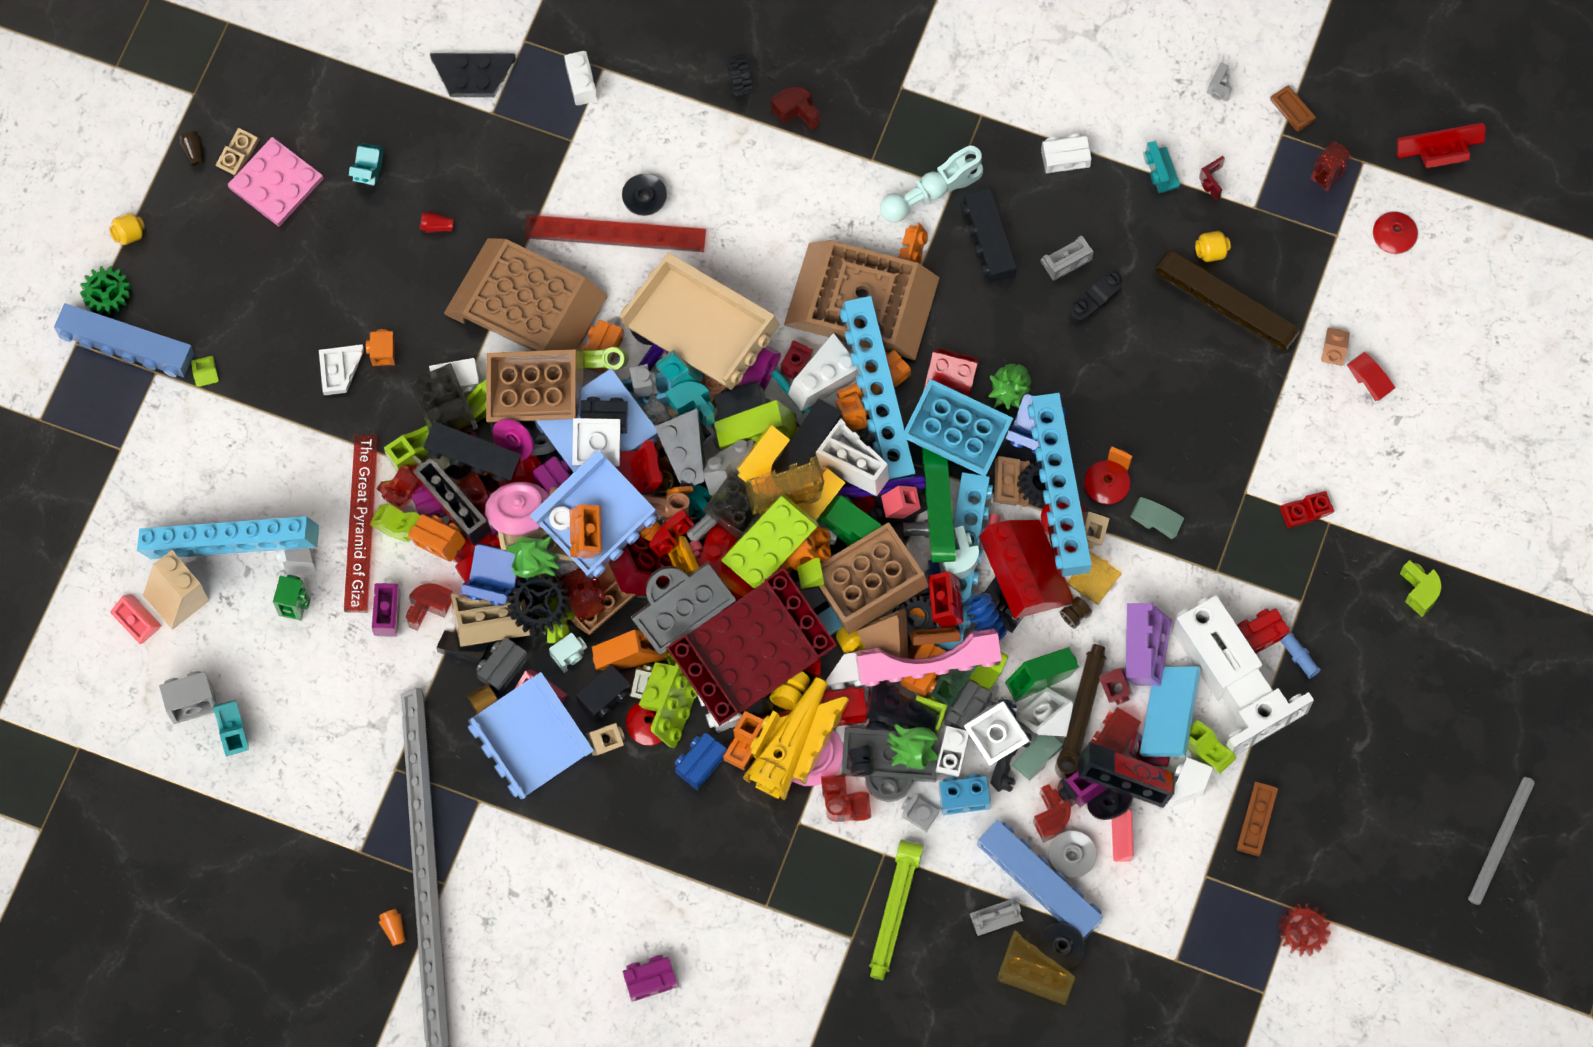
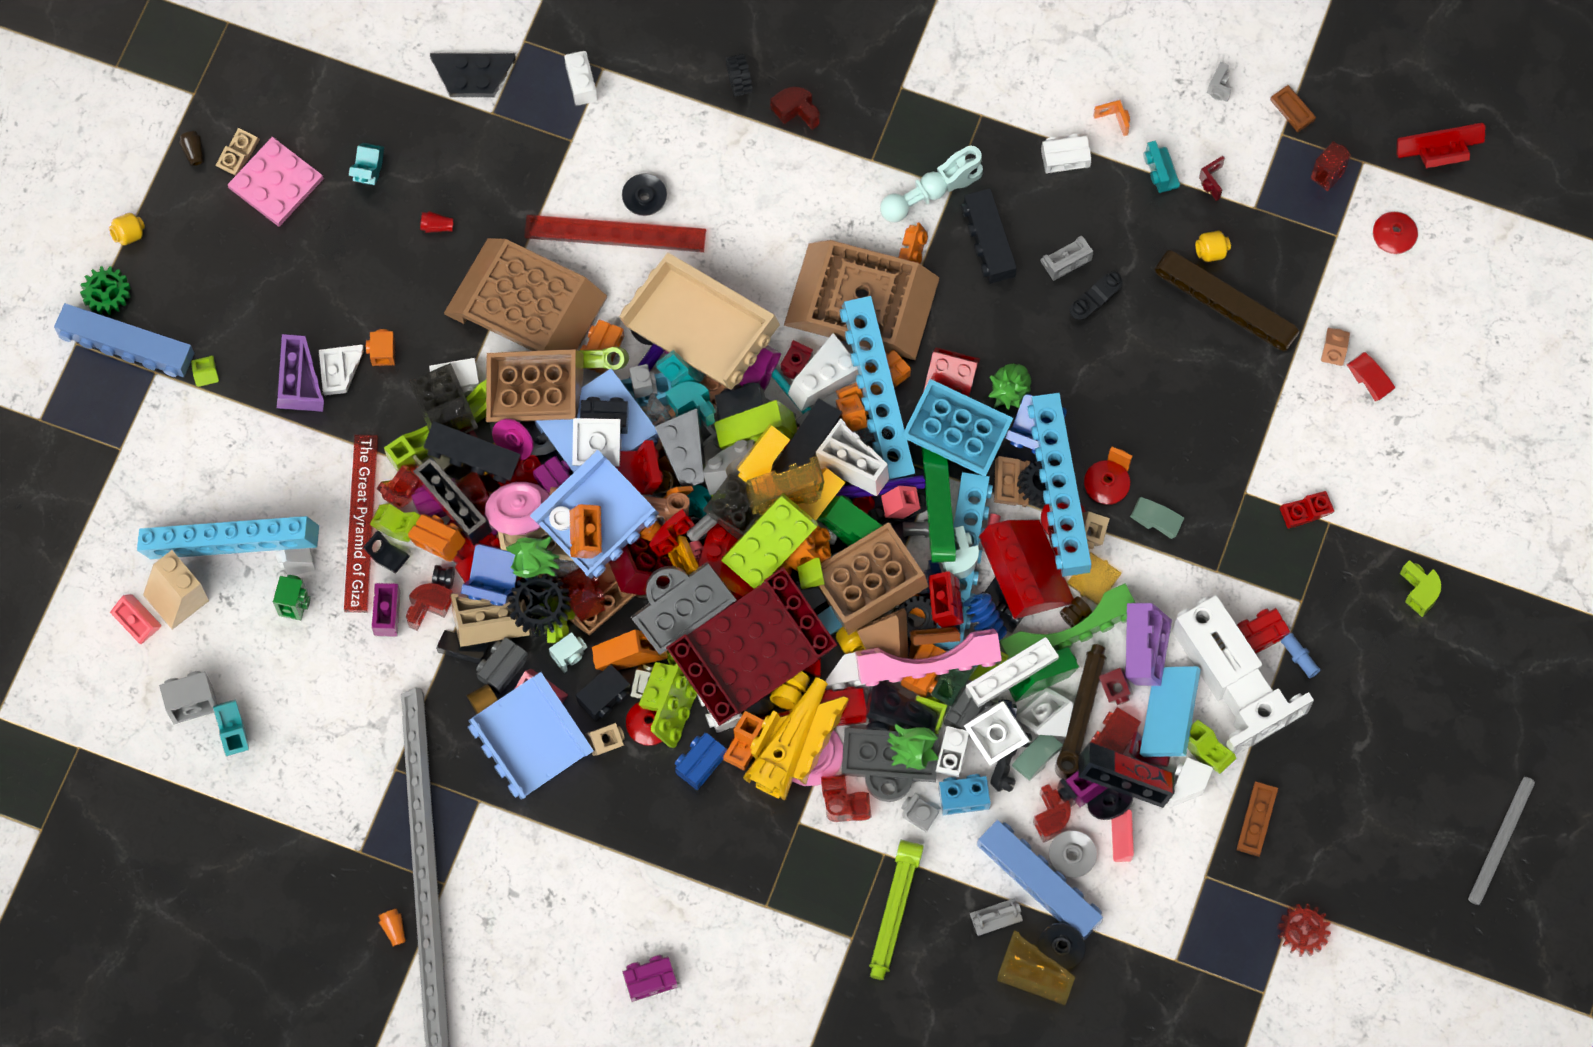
(297, 379): none -> medium lavender wedge
(388, 555): none -> black bracket
(443, 576): none -> black wheel
(860, 761): black wheel -> none
(1011, 672): none -> white fence
(1107, 613): none -> bright green arch
(1115, 108): none -> orange bracket

